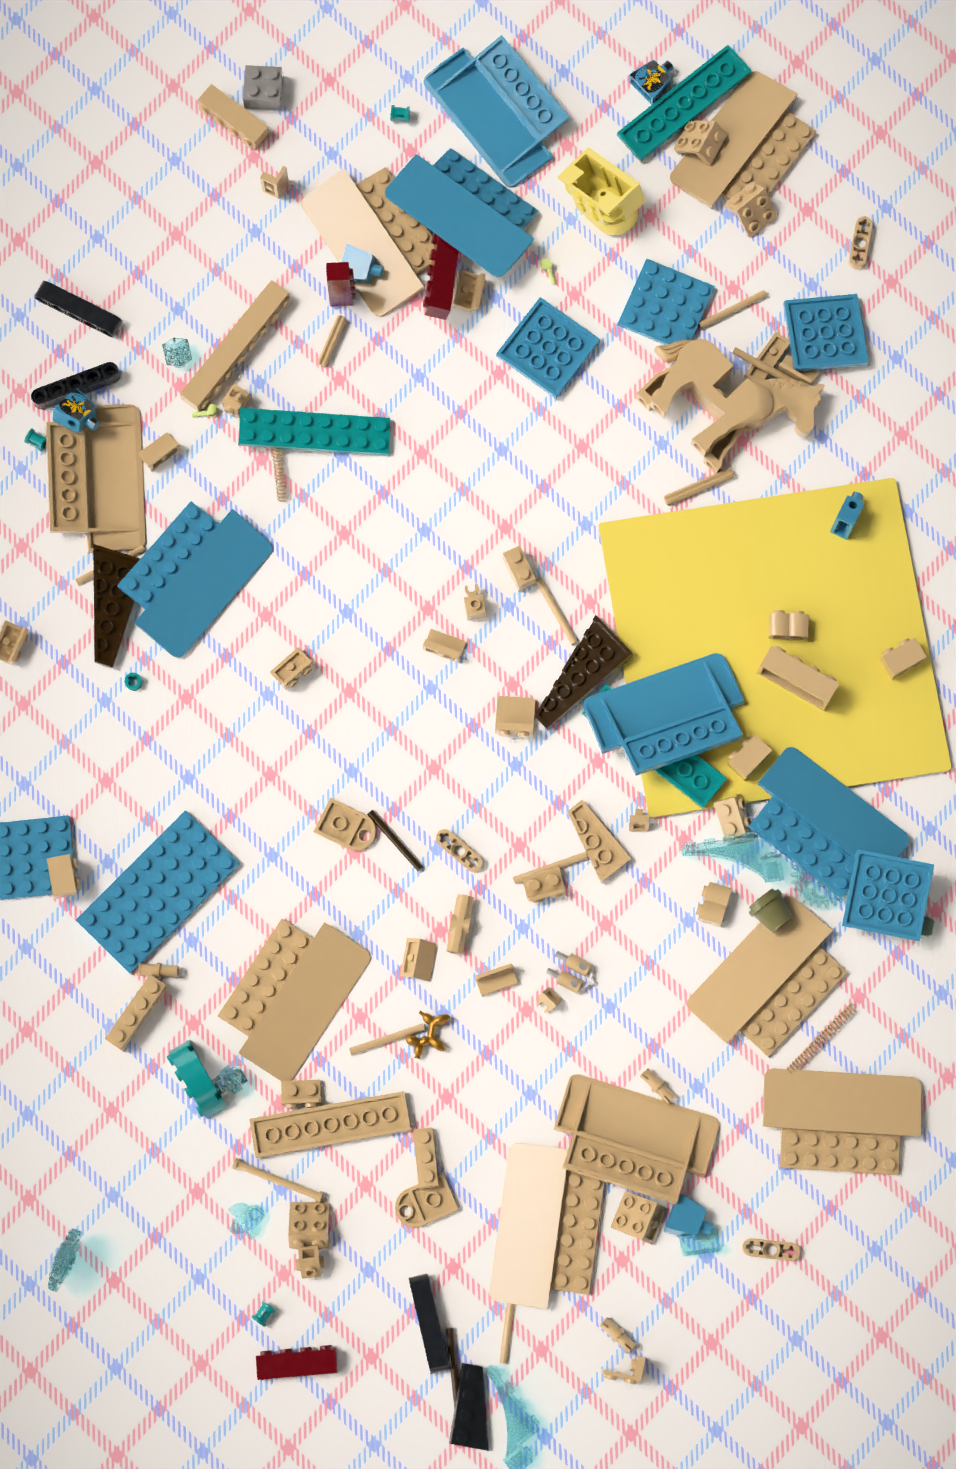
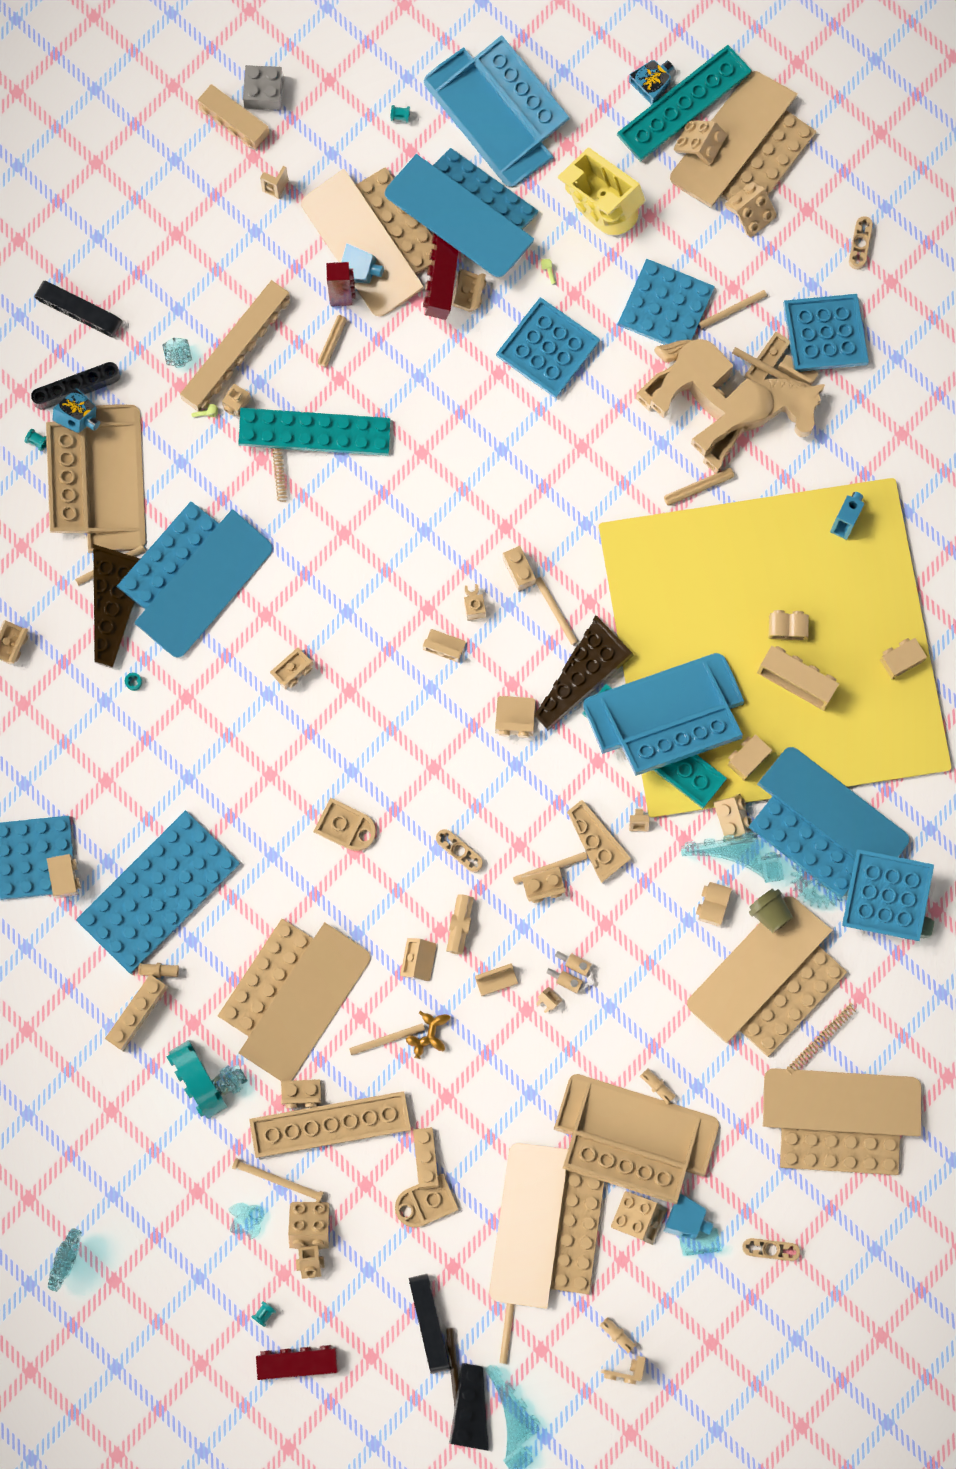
(159, 451): tan panel -> none
(394, 839): dark brown bar -> none

